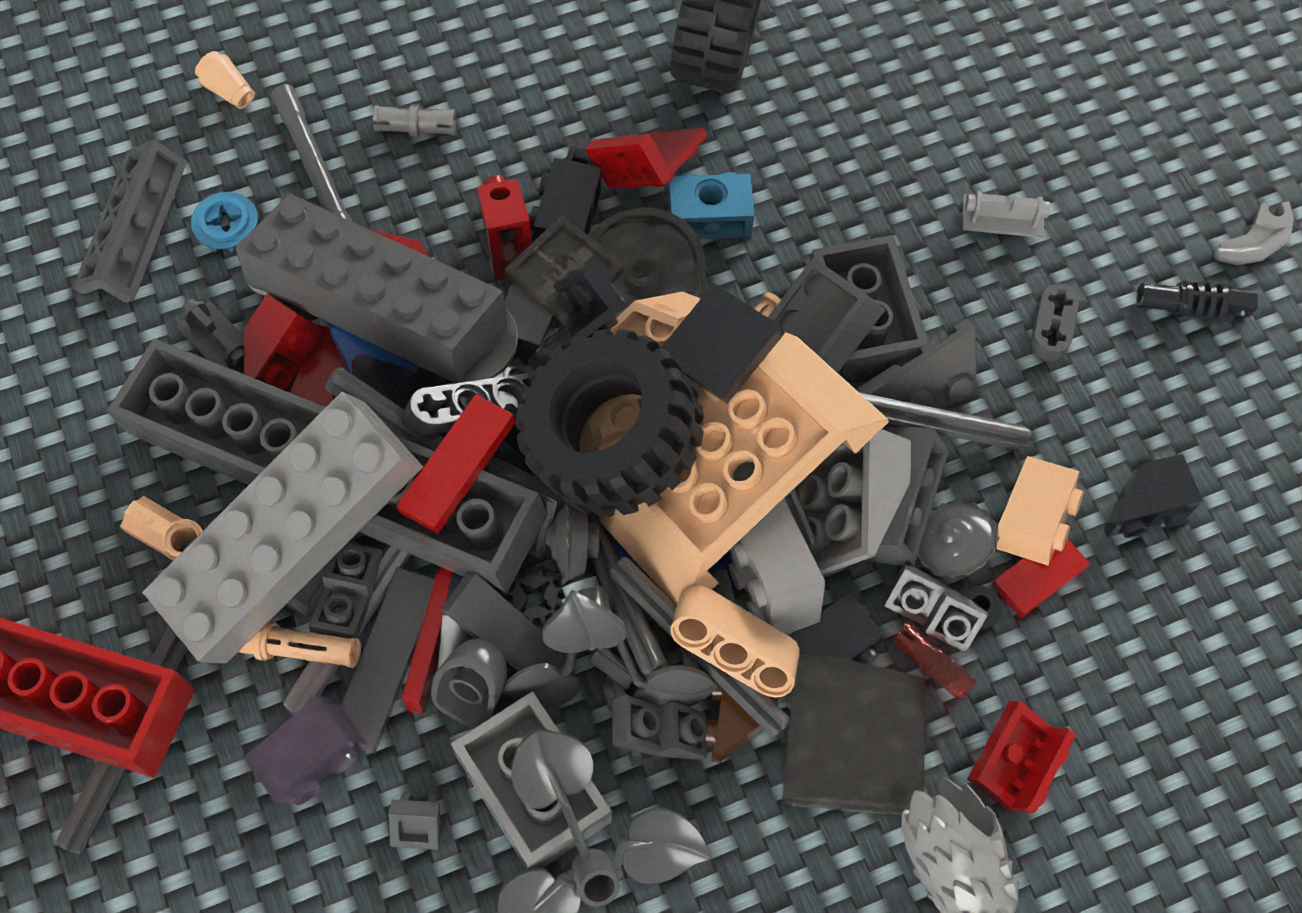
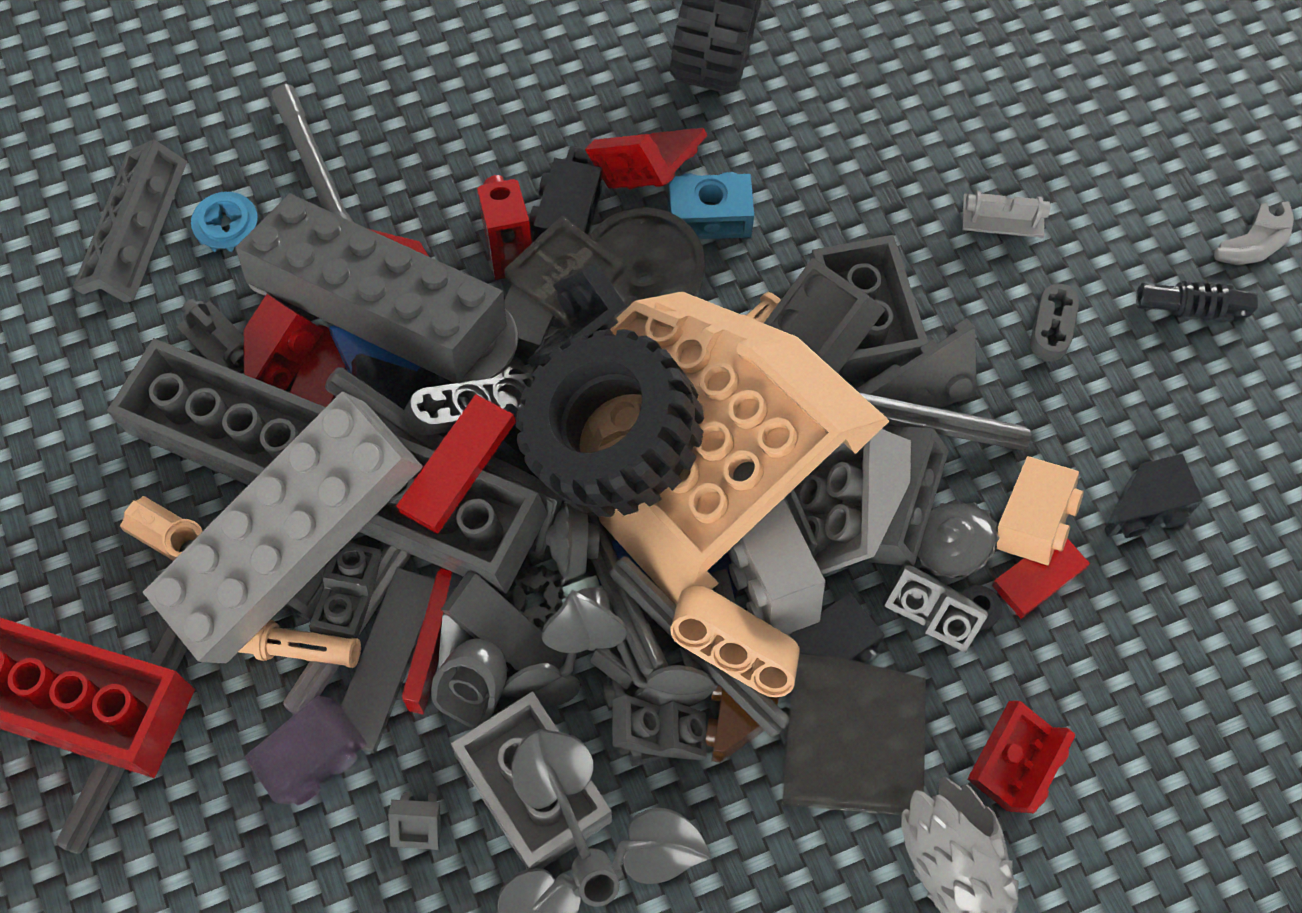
(222, 77): light nougat cone -> none
(414, 120): light grey pin -> none
(722, 342): black tile -> none
(934, 661): clear red axle -> none

